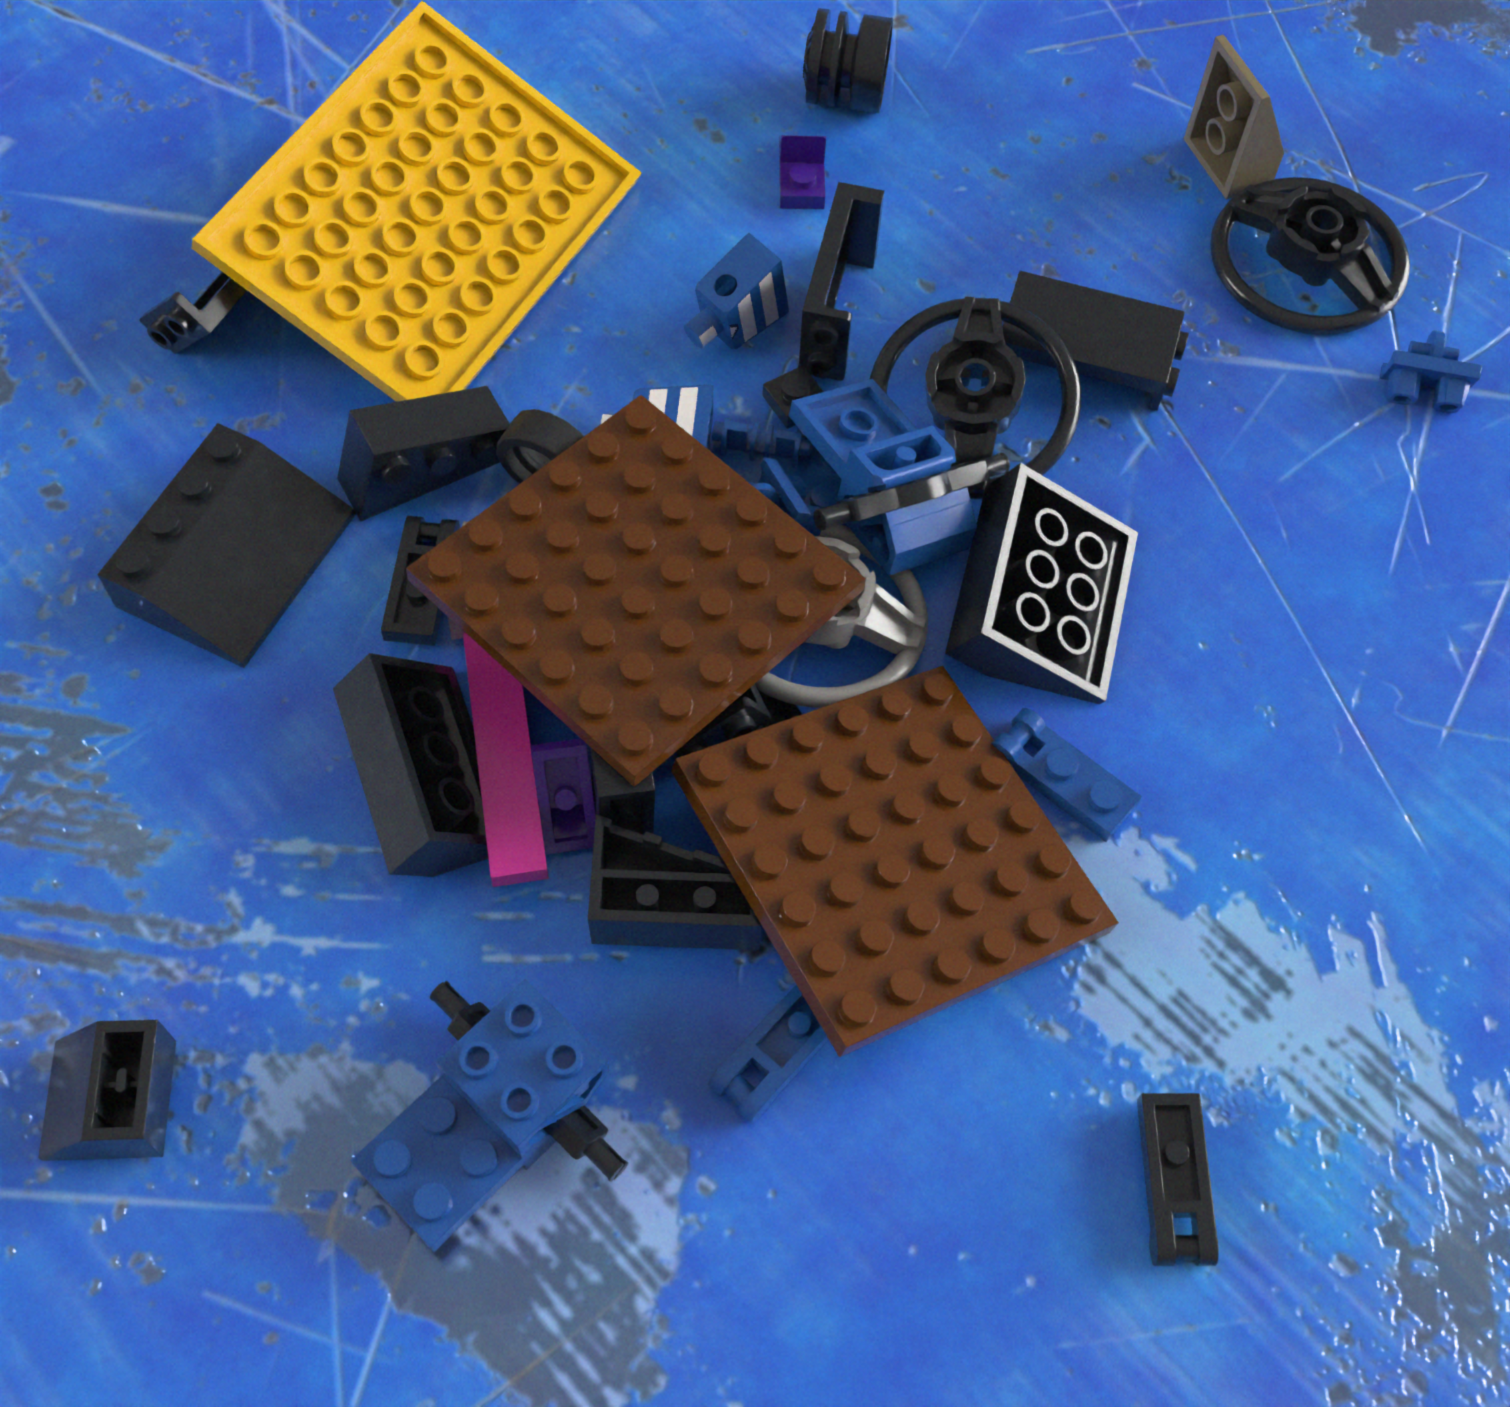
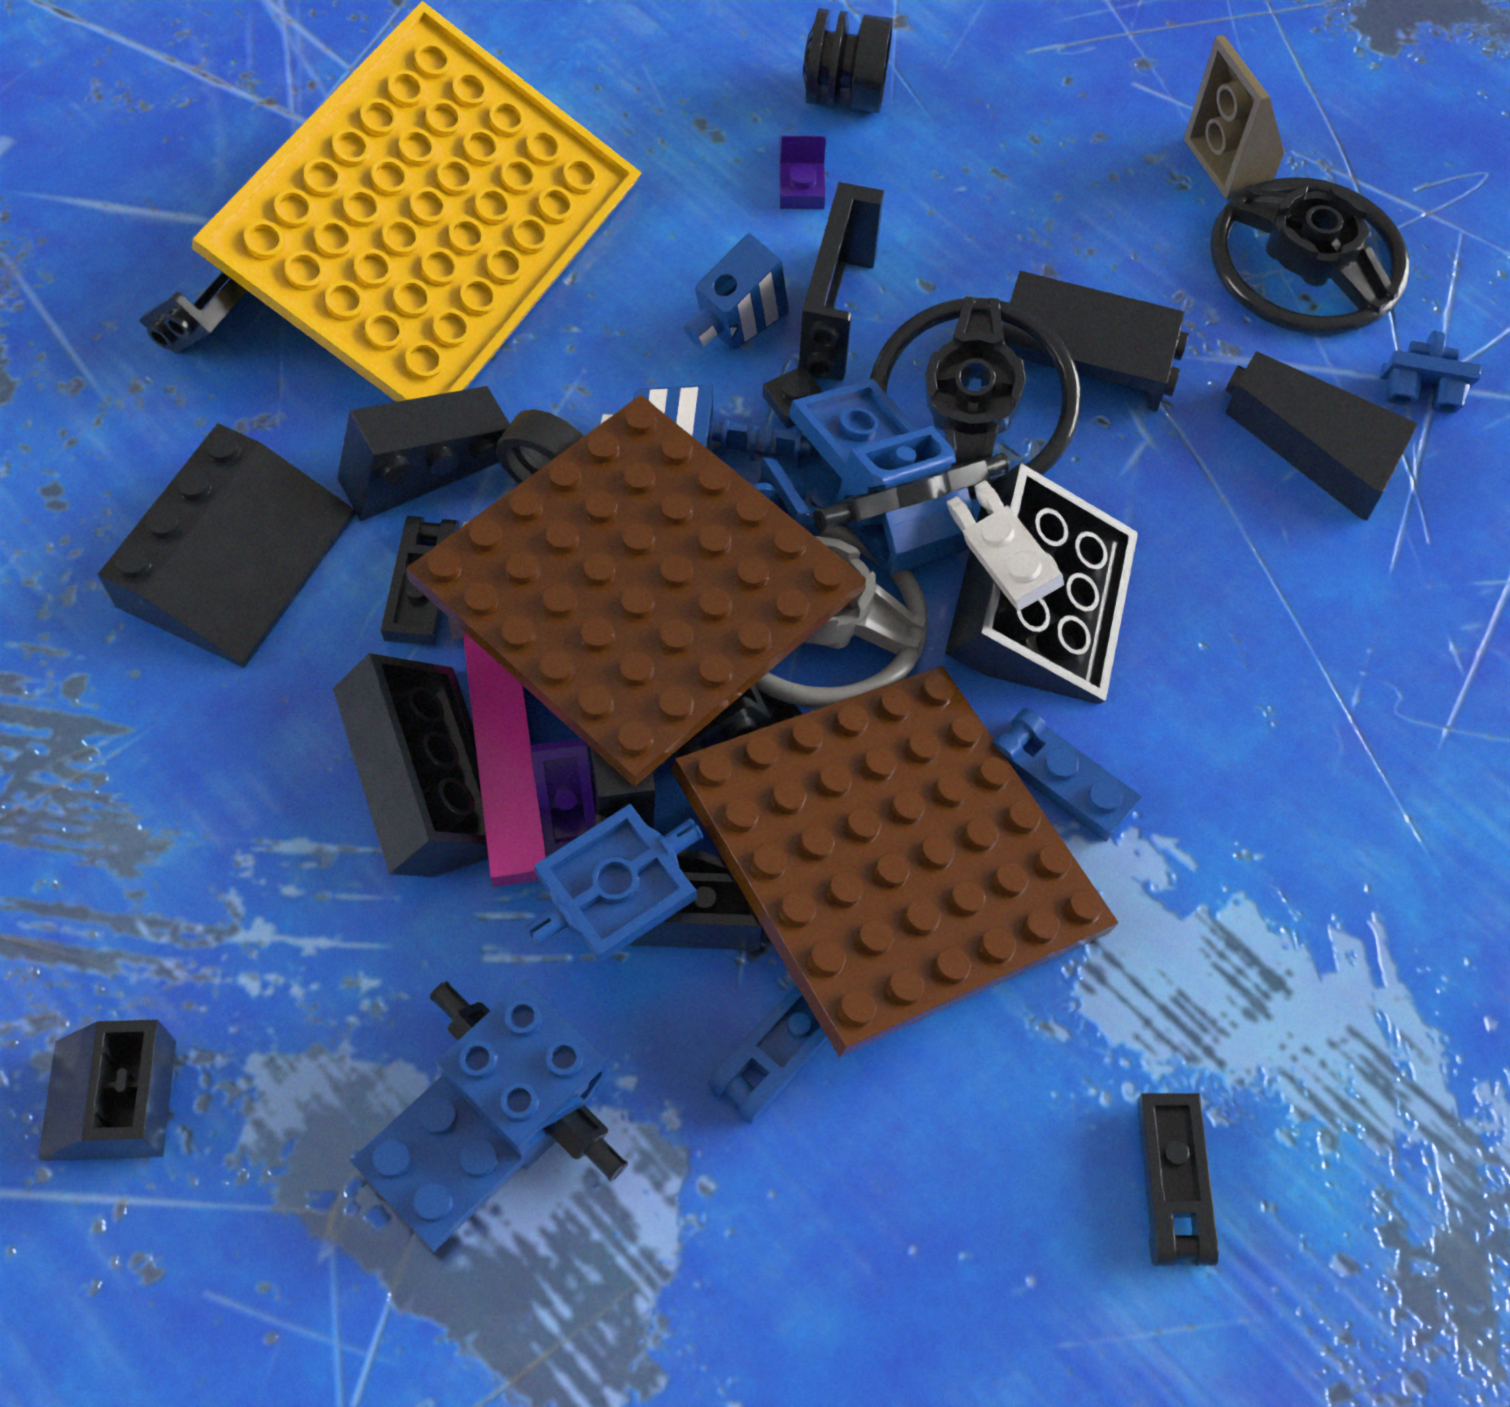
(615, 882): none -> blue plate
(1006, 549): none -> white hinge
(1320, 430): none -> black slope

